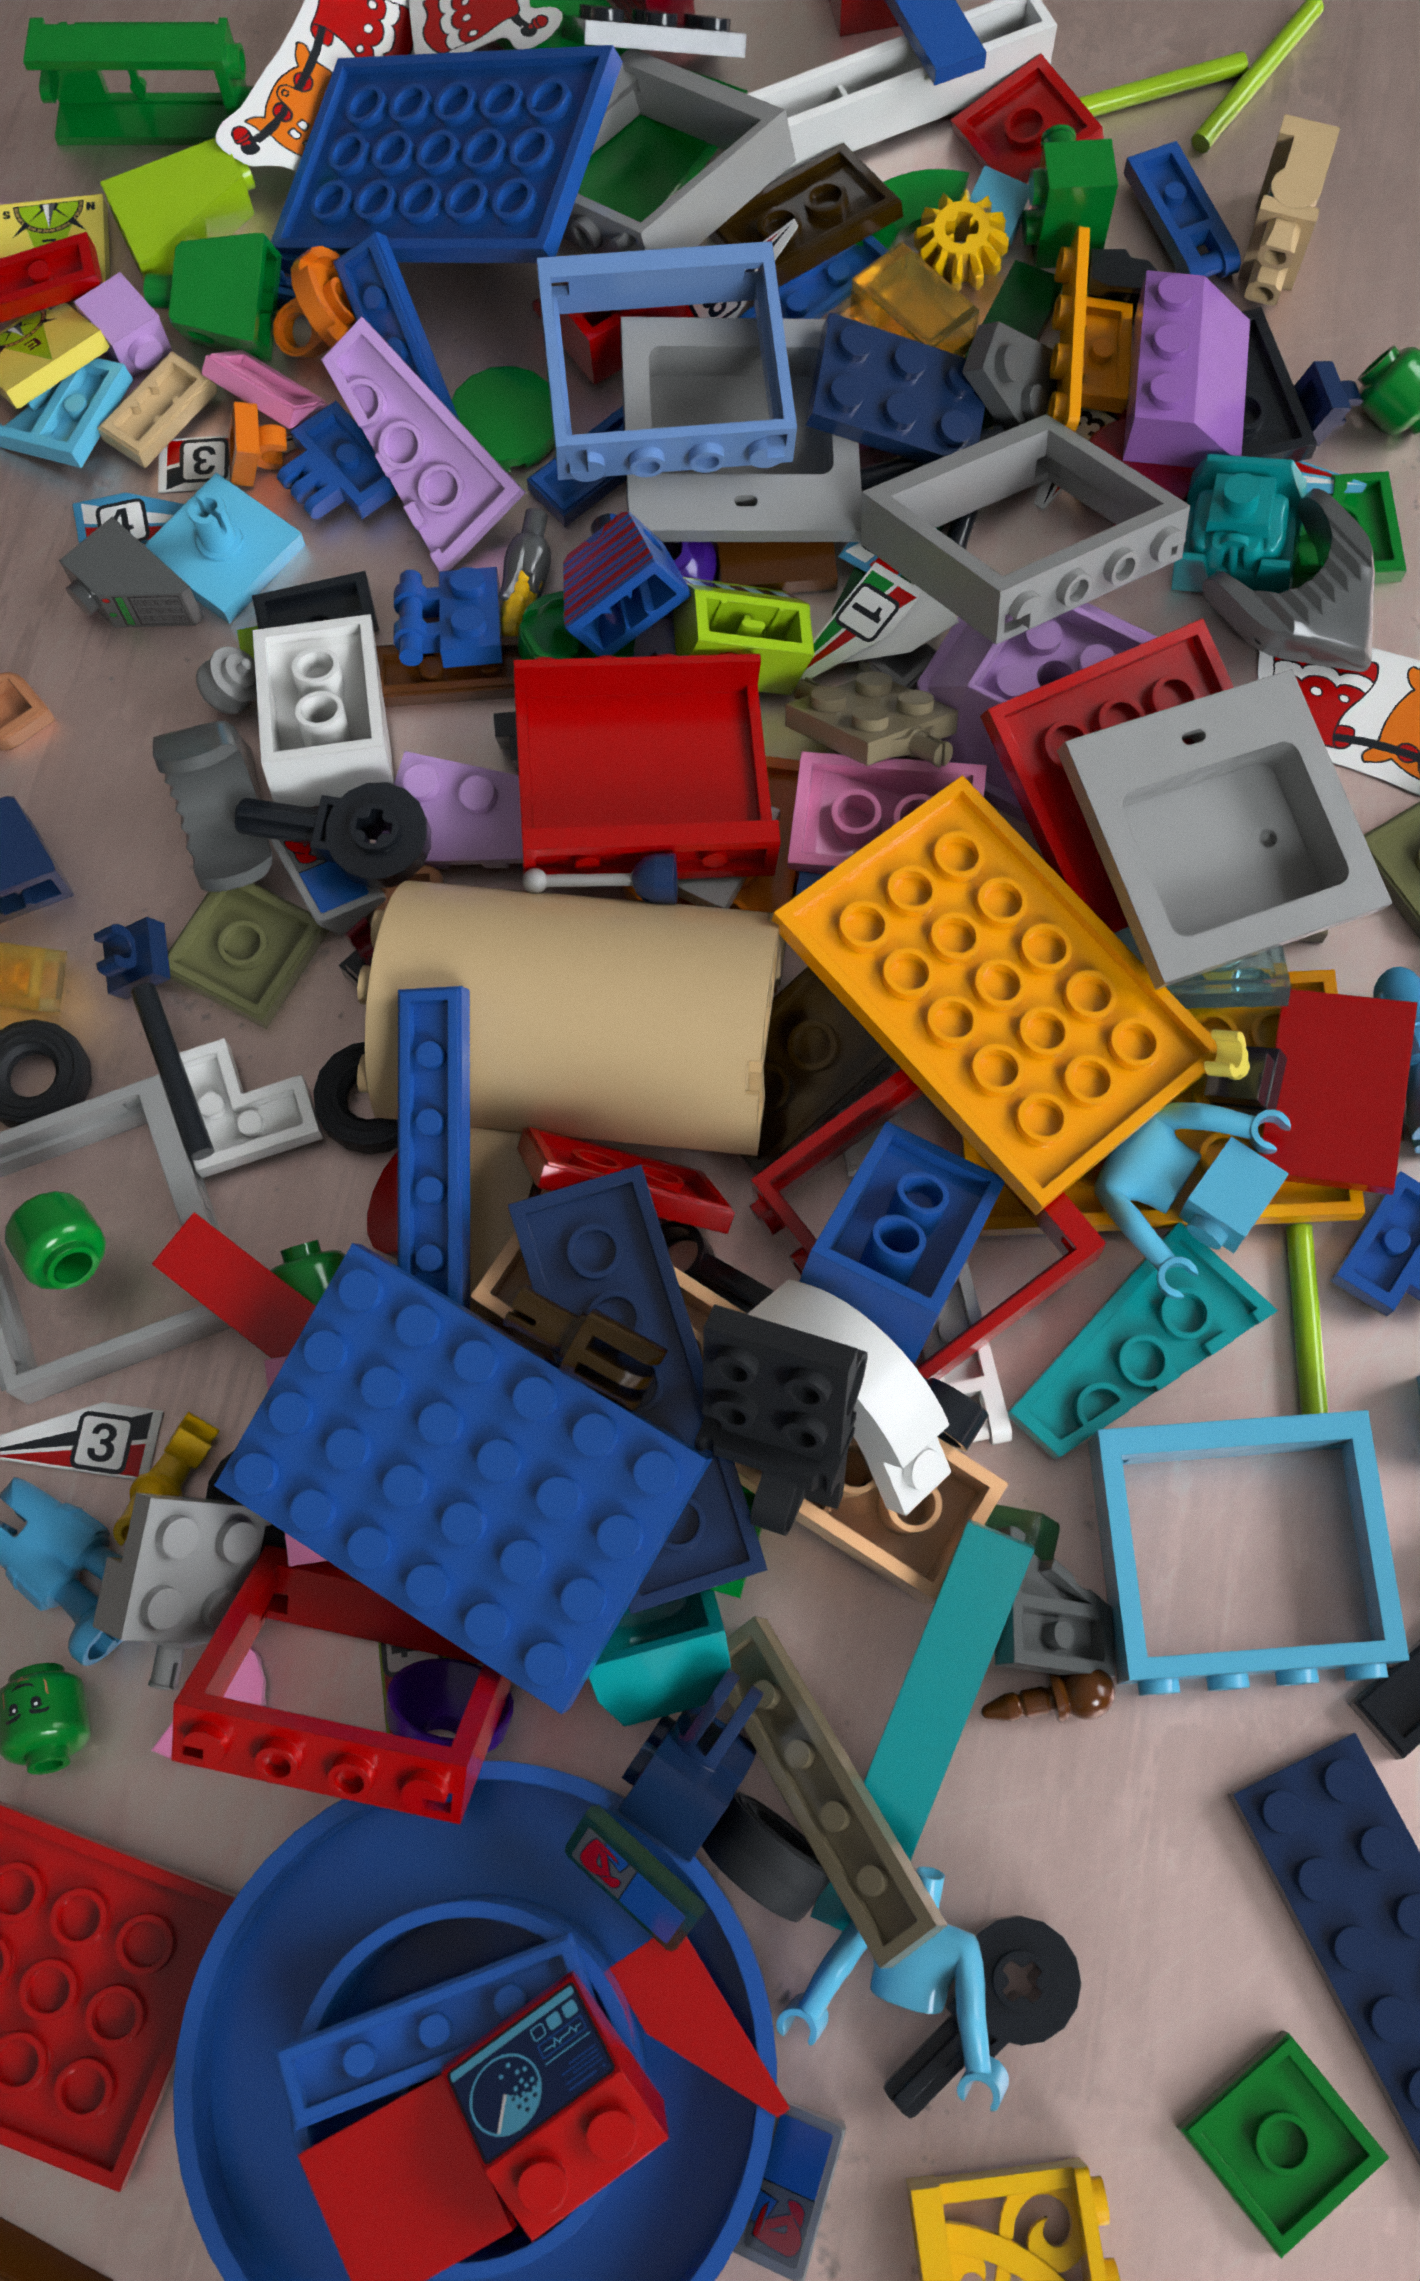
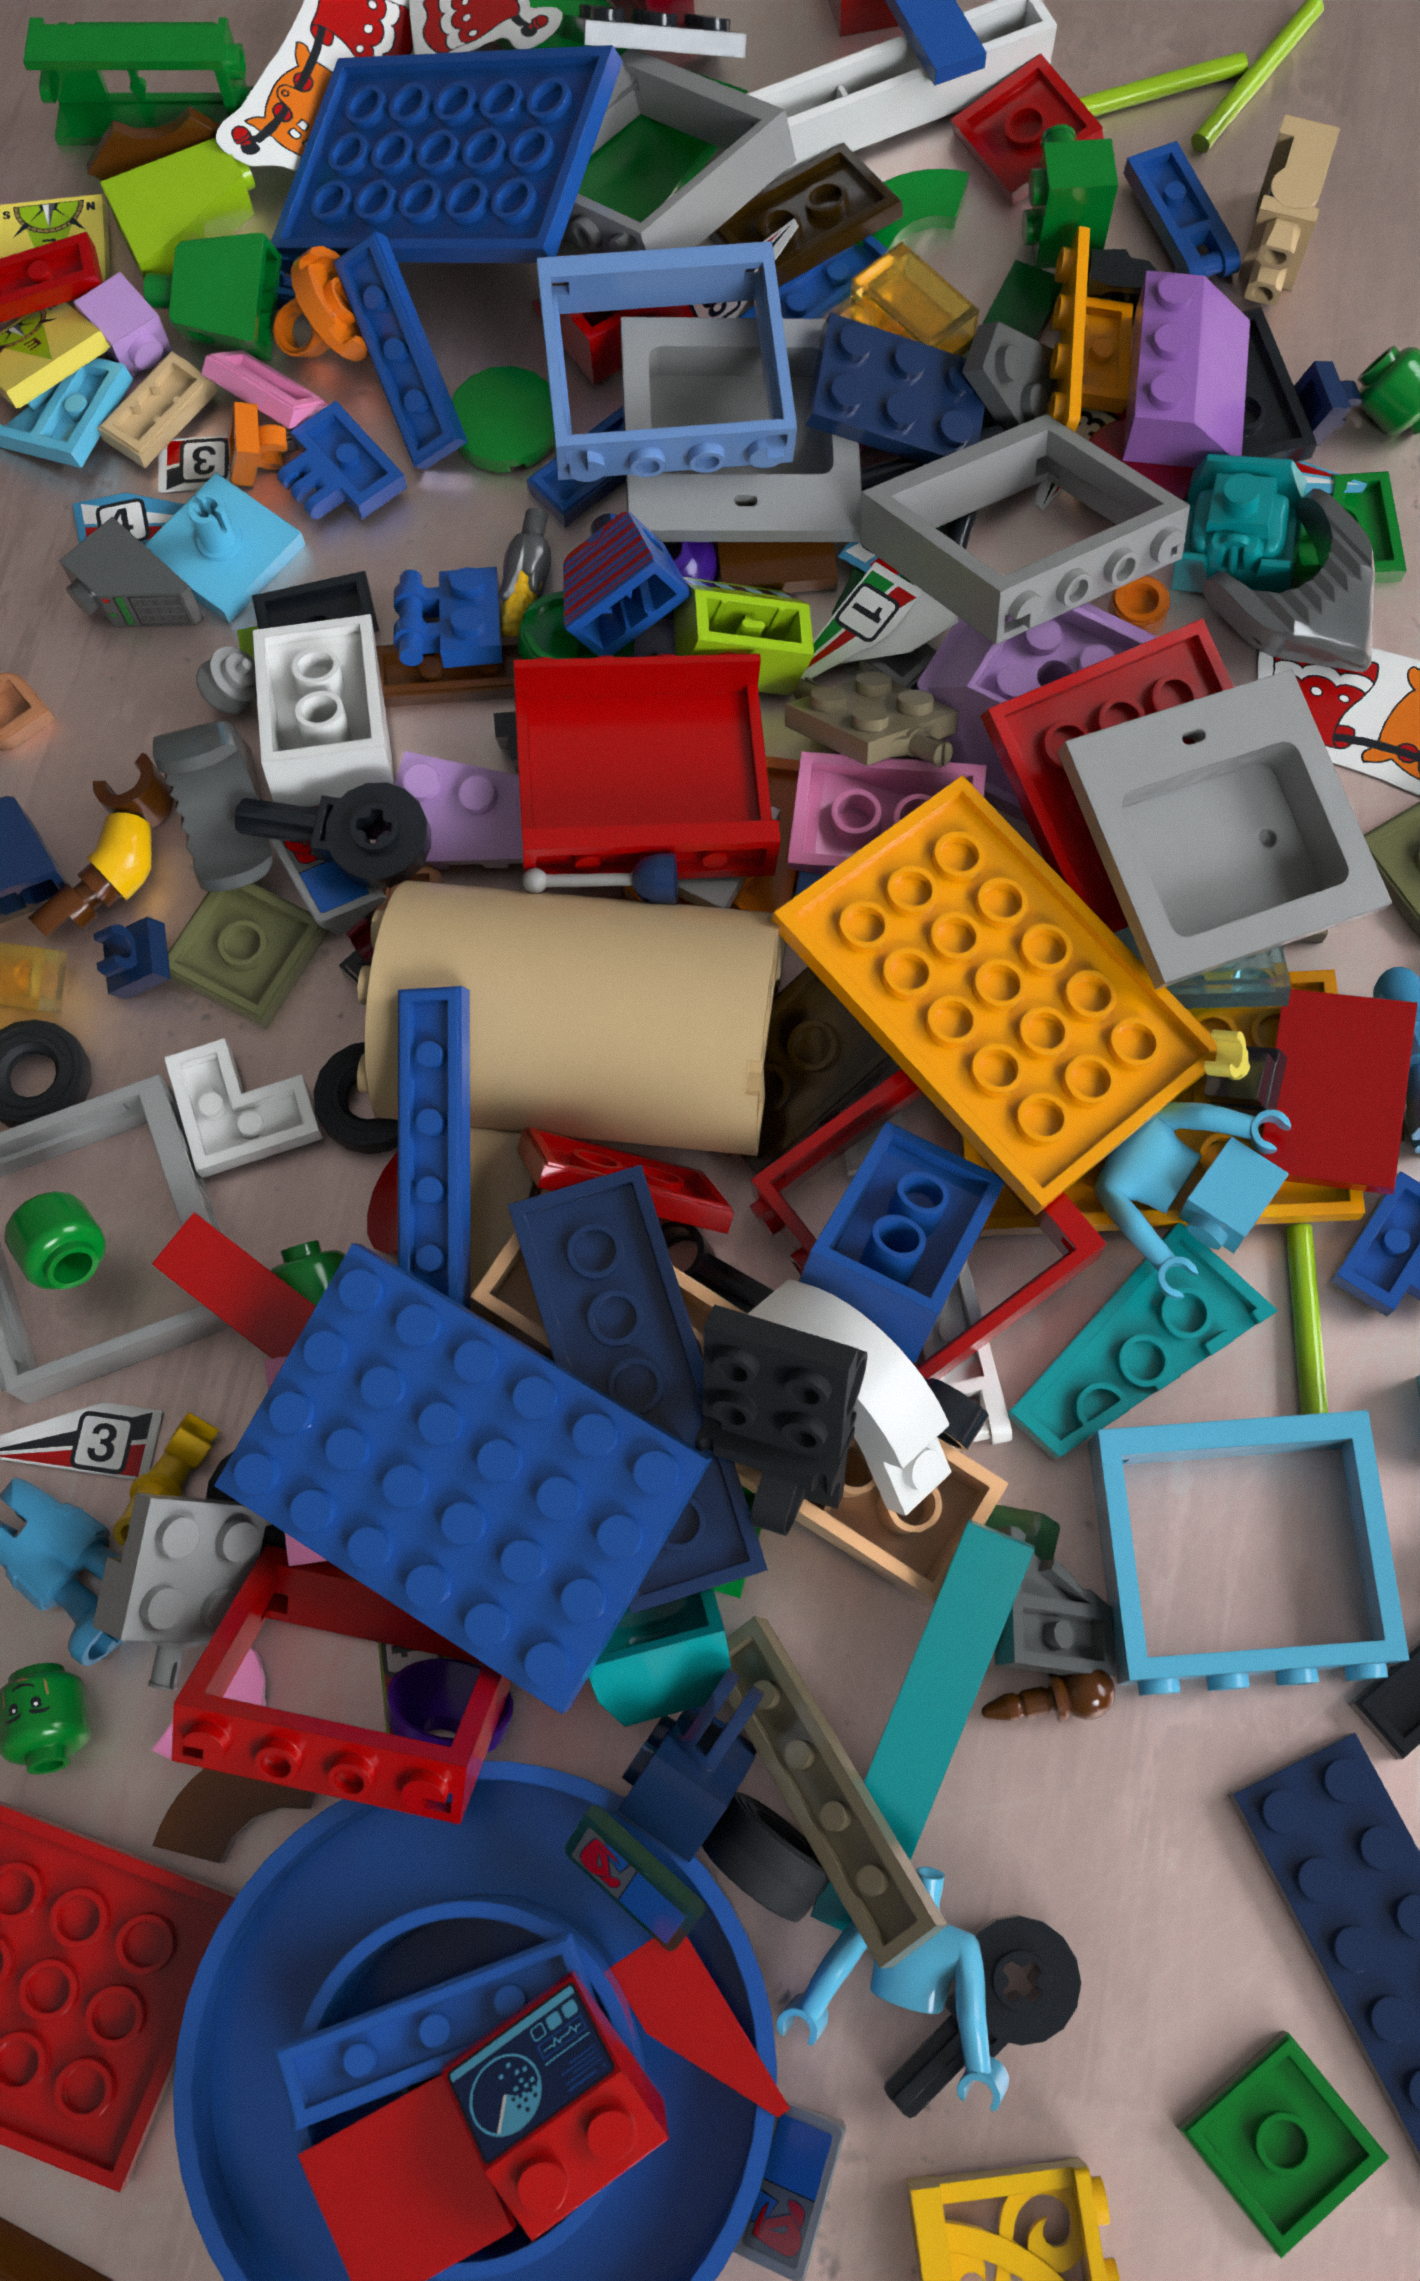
(121, 854): none -> reddish brown piece
(129, 147): none -> reddish brown tile
(172, 1071): black bar -> none
(218, 1809): none -> reddish brown tile
(434, 462): lavender wing -> none
(589, 1346): dark brown arm -> none
(962, 222): yellow gear -> none
(1006, 195): medium azure tile -> none
(1141, 603): none -> orange tile

